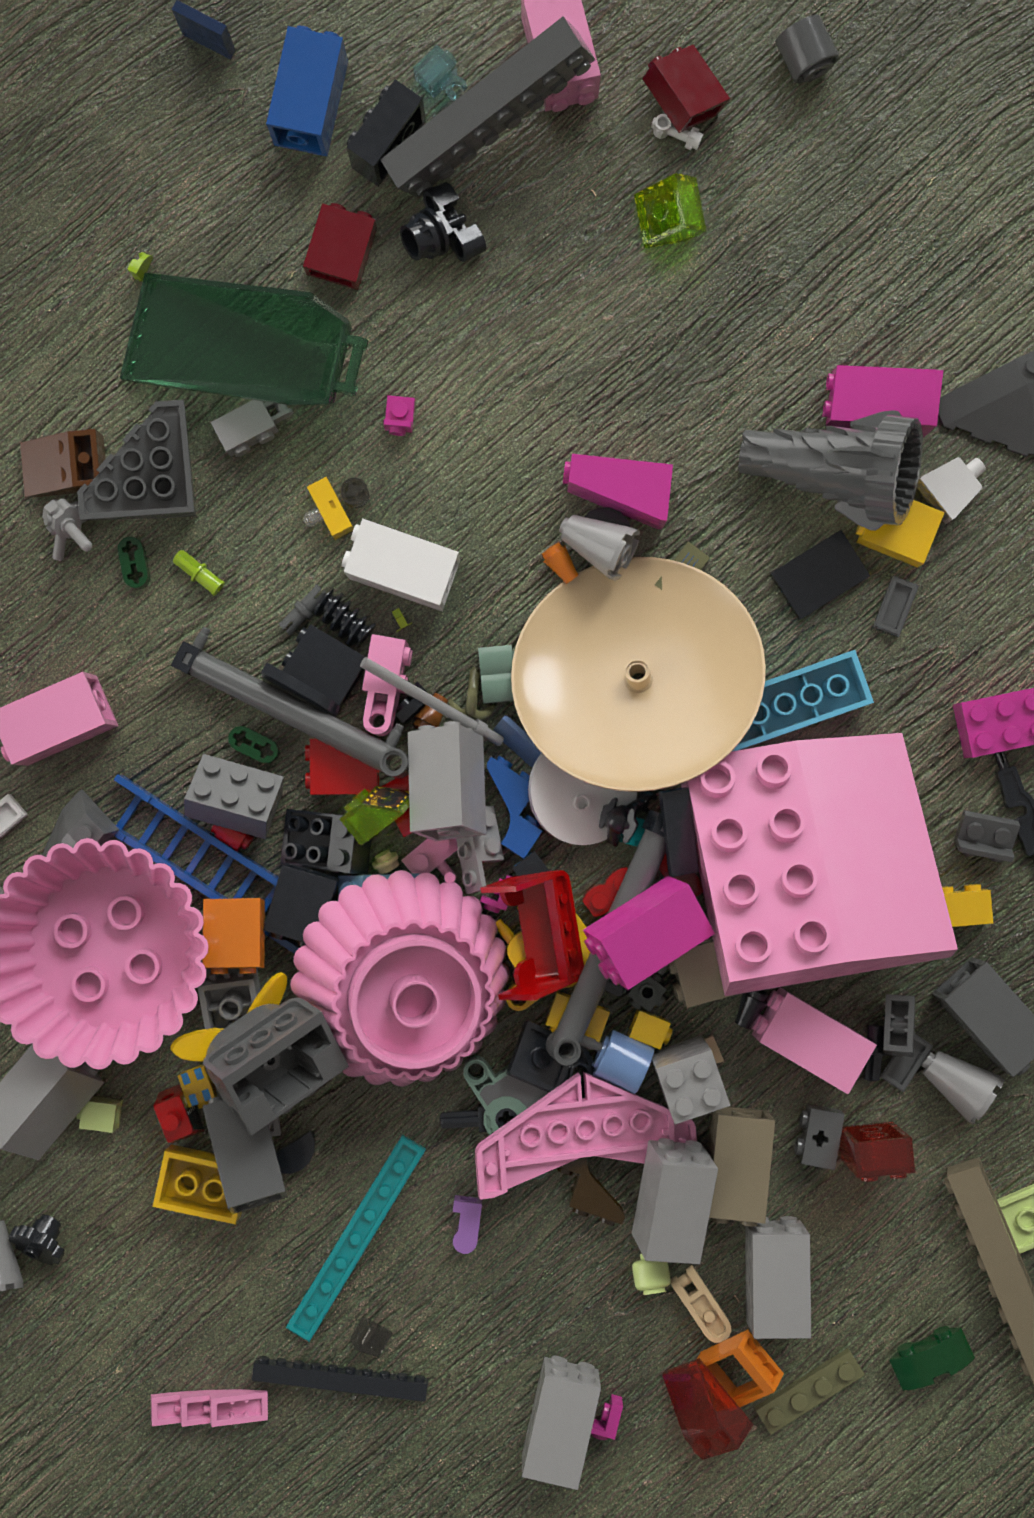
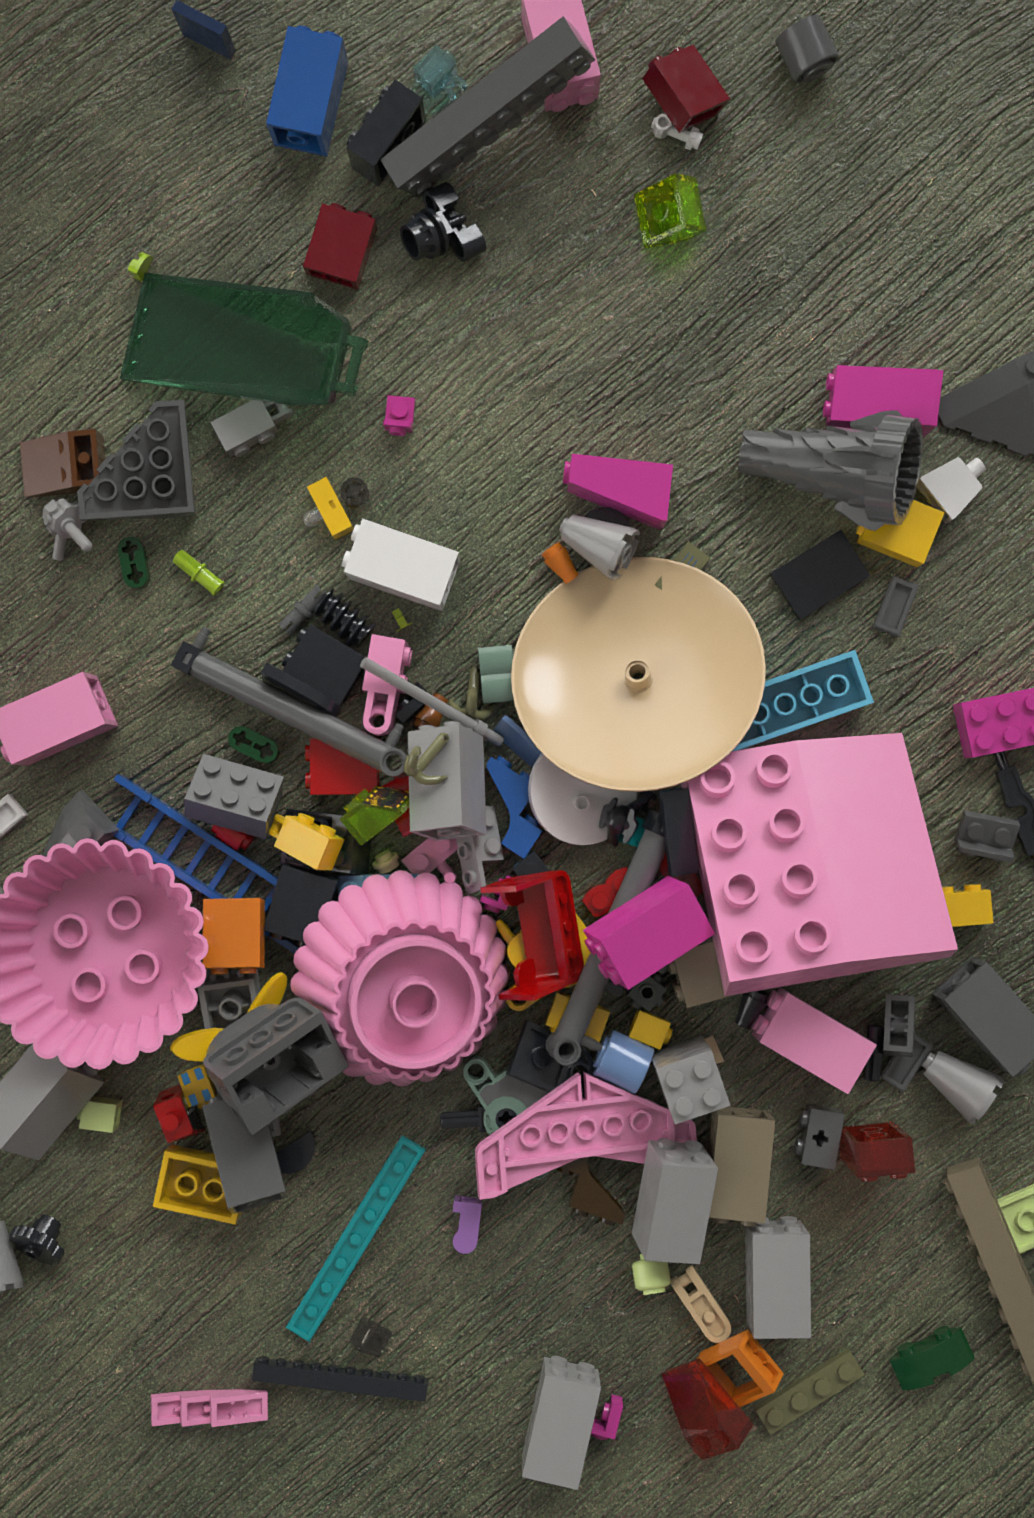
(306, 840): none -> yellow brick
(414, 766): none -> olive piece

